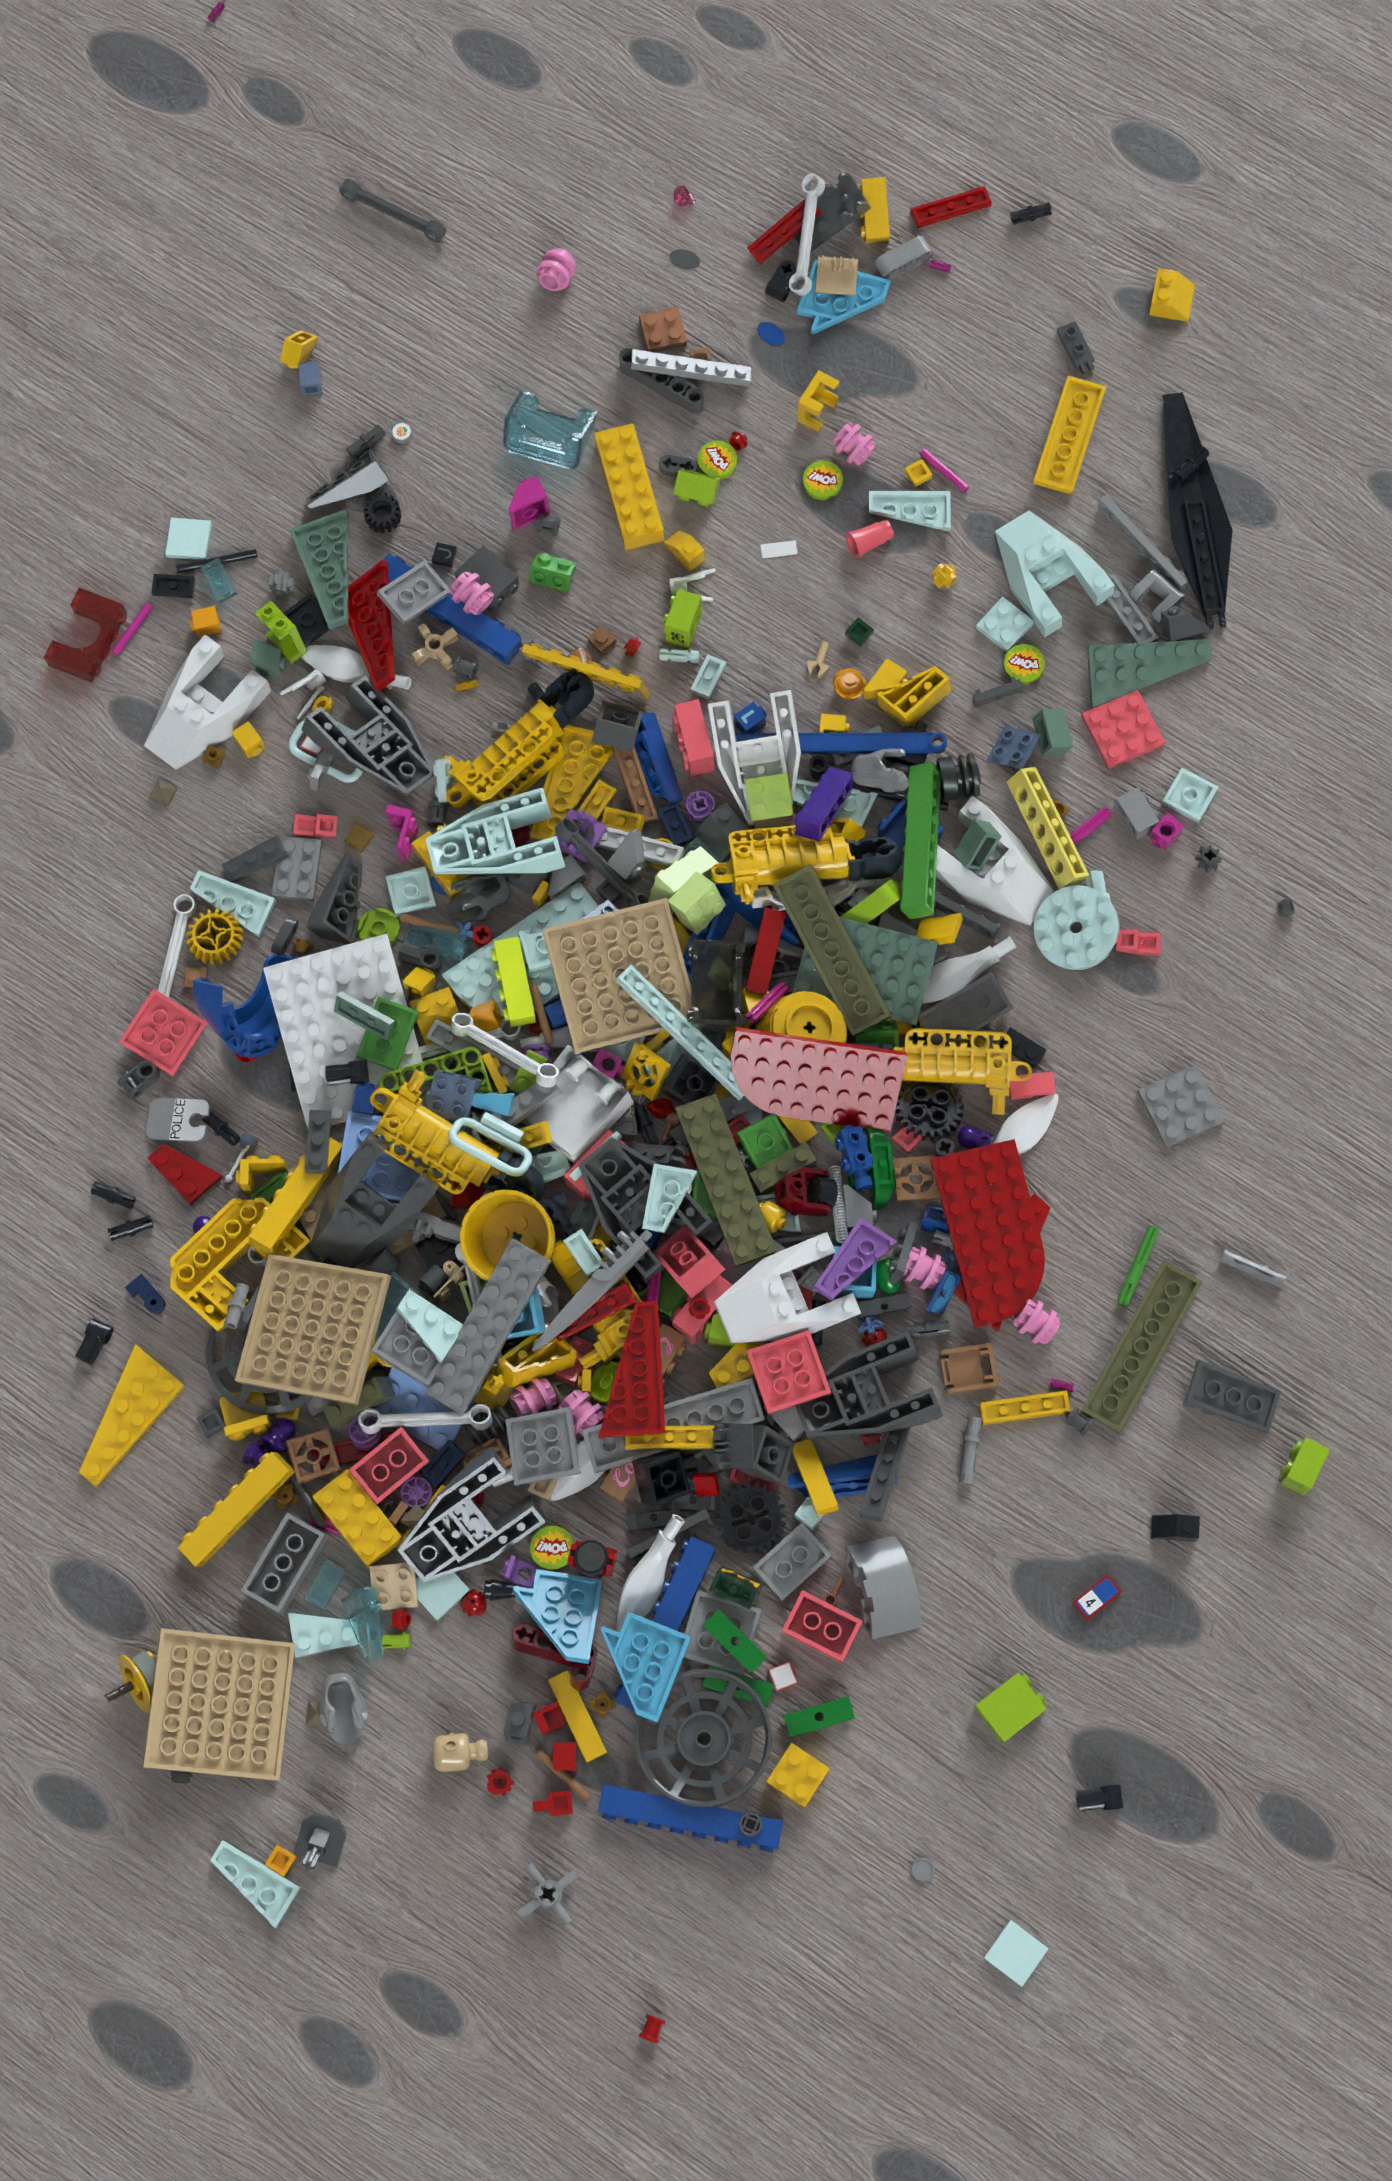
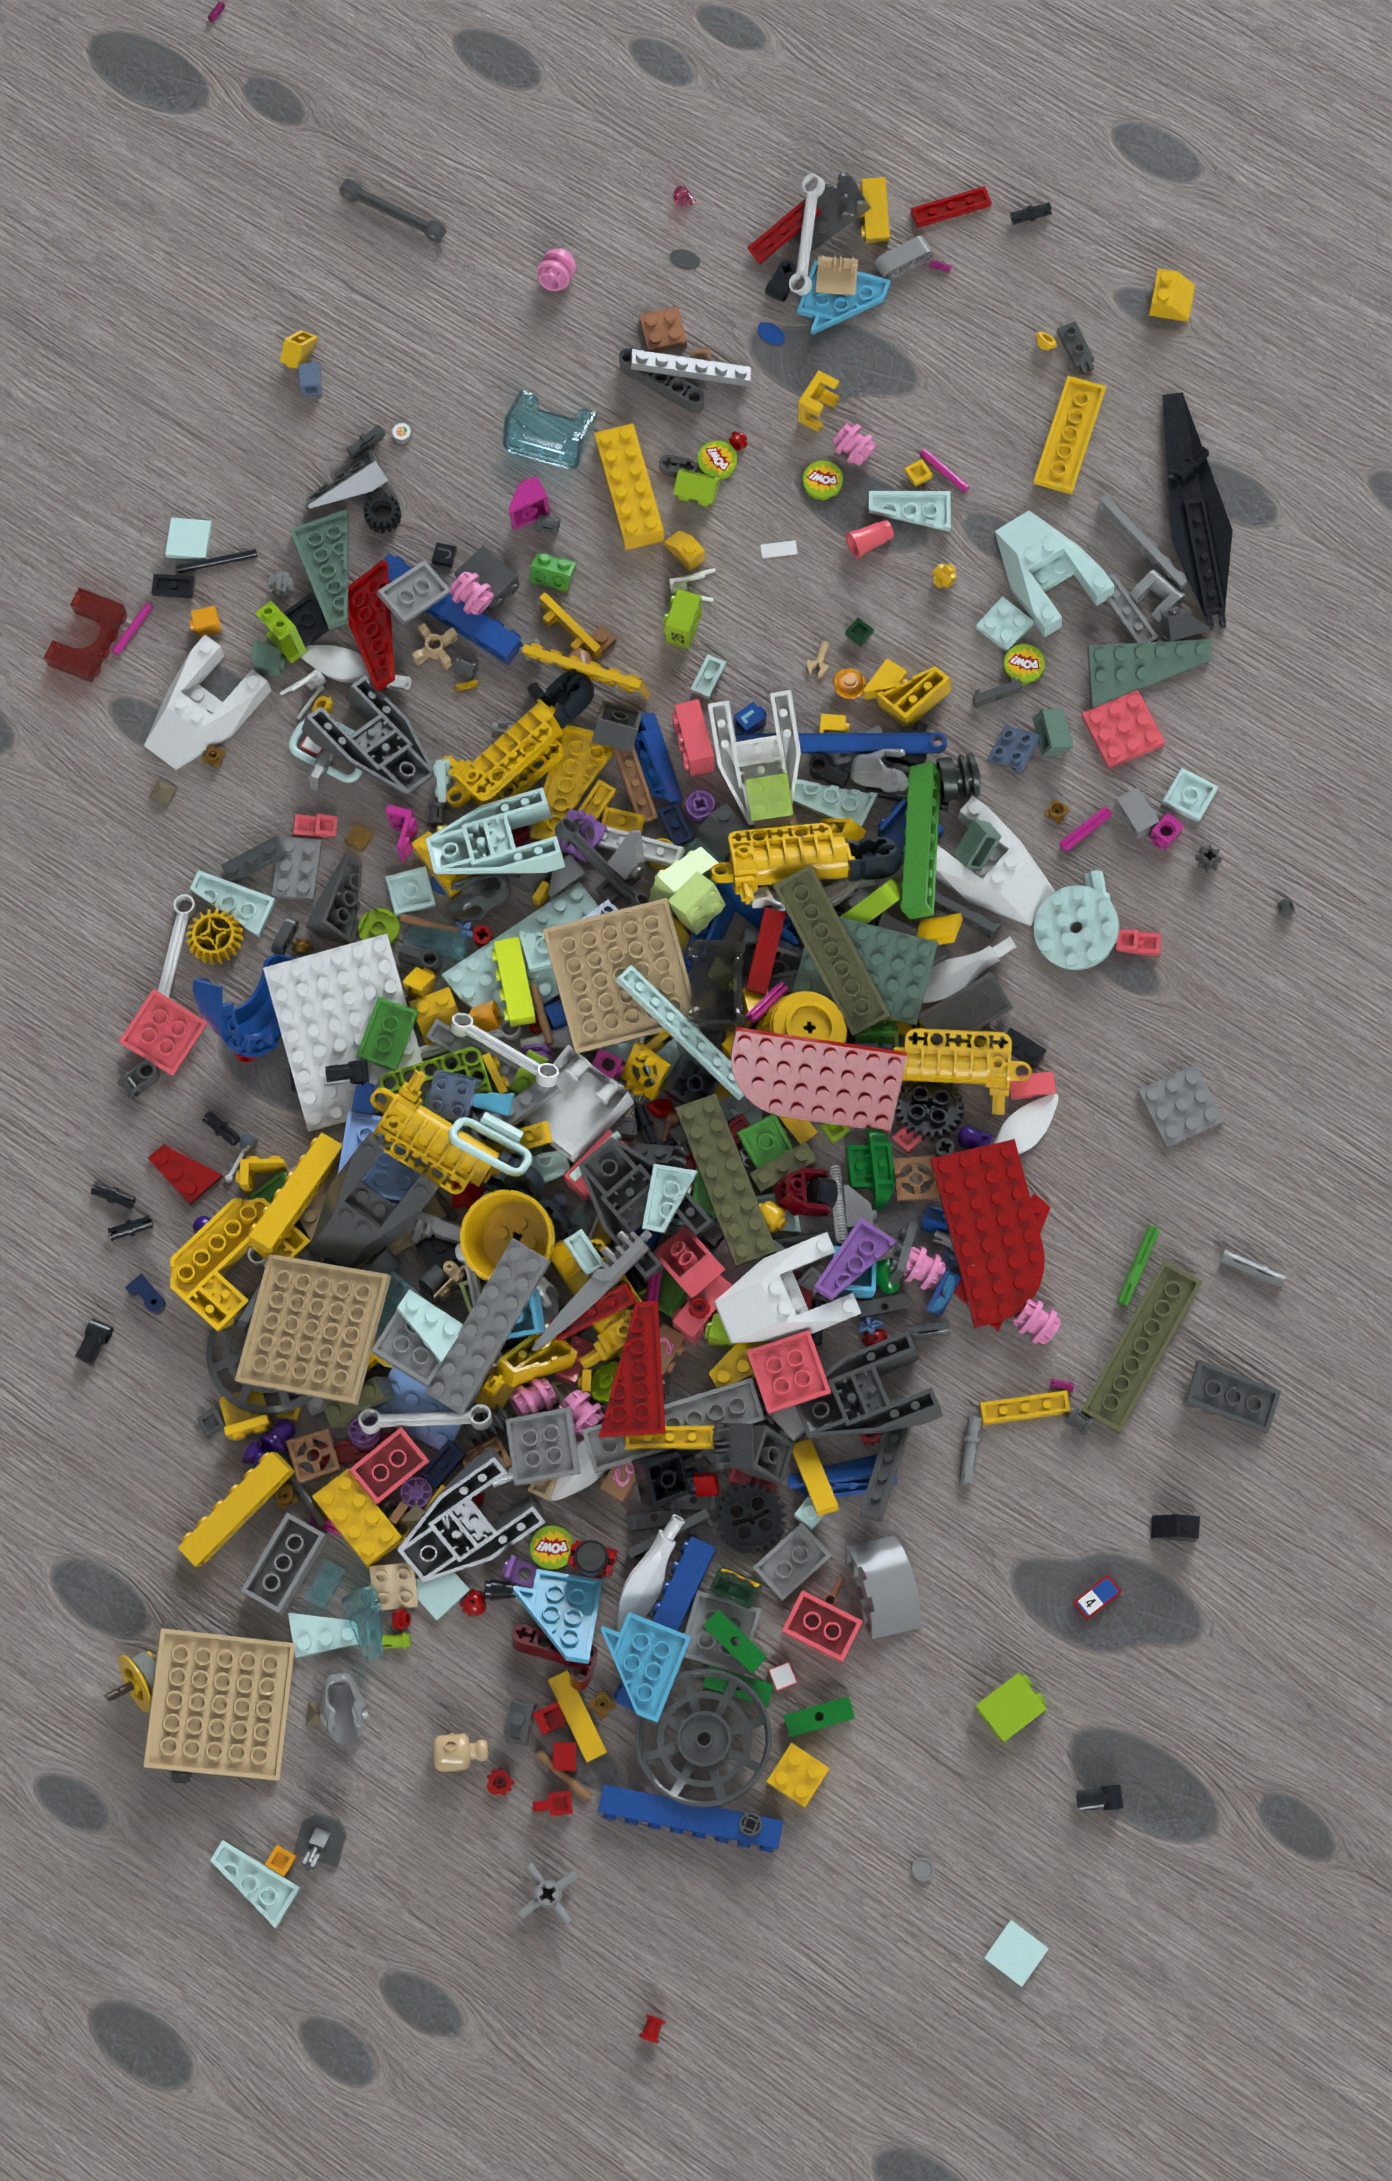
(136, 1403): yellow wing -> none
(171, 1119): piece -> none
(193, 973): medium nougat plate -> none
(219, 580): clear light blue plate -> none
(236, 1306): light grey pin -> none
(248, 740): yellow brick -> none
(318, 1141): dark grey plate -> none
(364, 1015): sand green plate -> none
(557, 614): none -> yellow hinge
(632, 646): red plate -> none
(679, 655): light aqua axle -> none
(823, 804): dark purple brick -> none
(850, 1149): blue brick -> none
(964, 1369): medium nougat container -> none
(1045, 341): none -> yellow animal
(1047, 828): light yellow brick -> none
(1304, 1466): lime brick -> none

